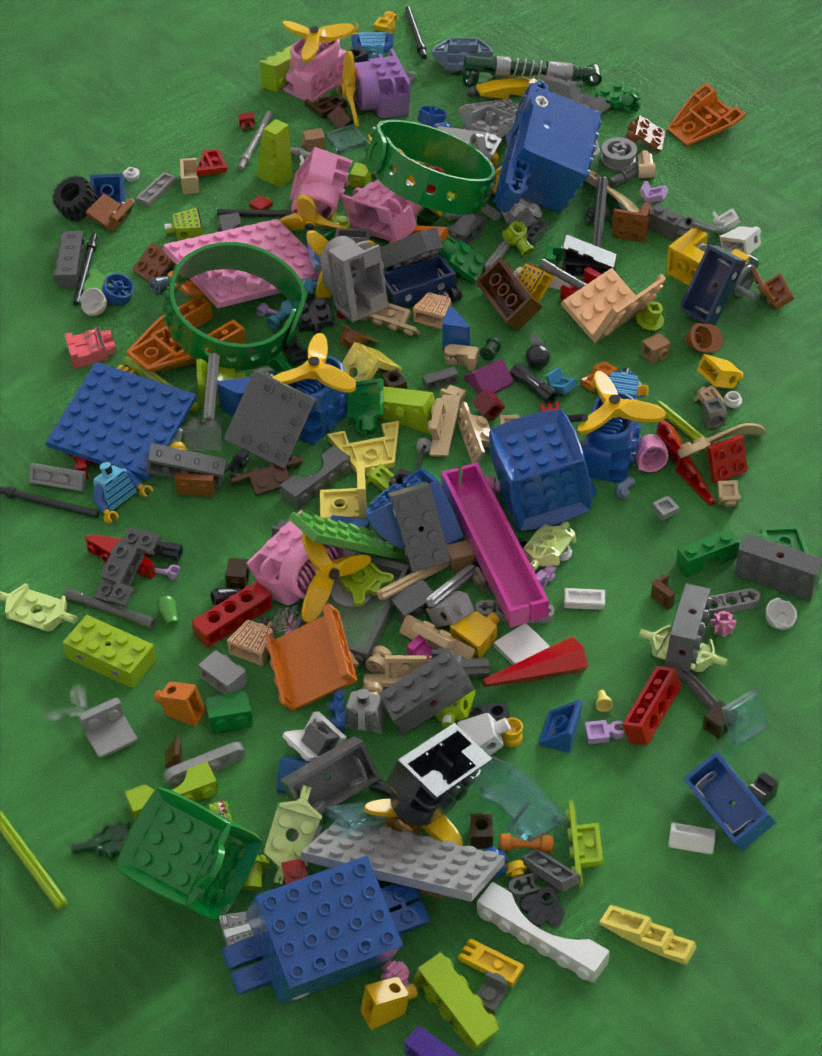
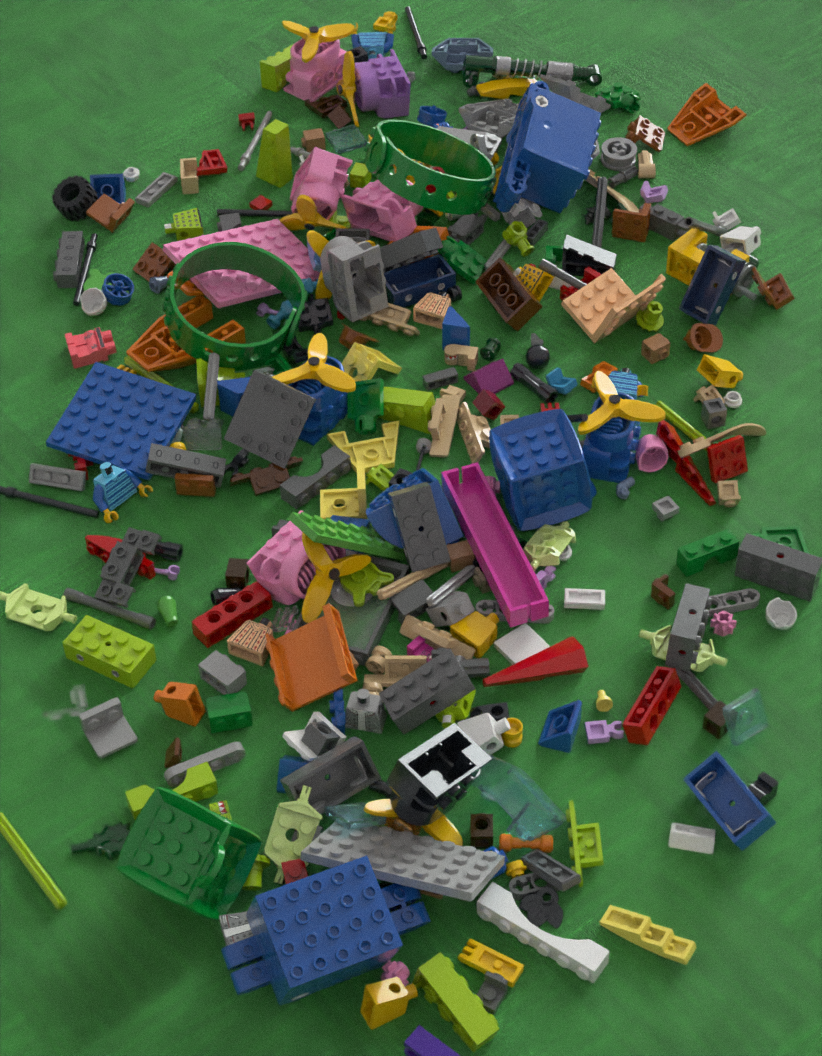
(394, 379): dark brown brick -> none

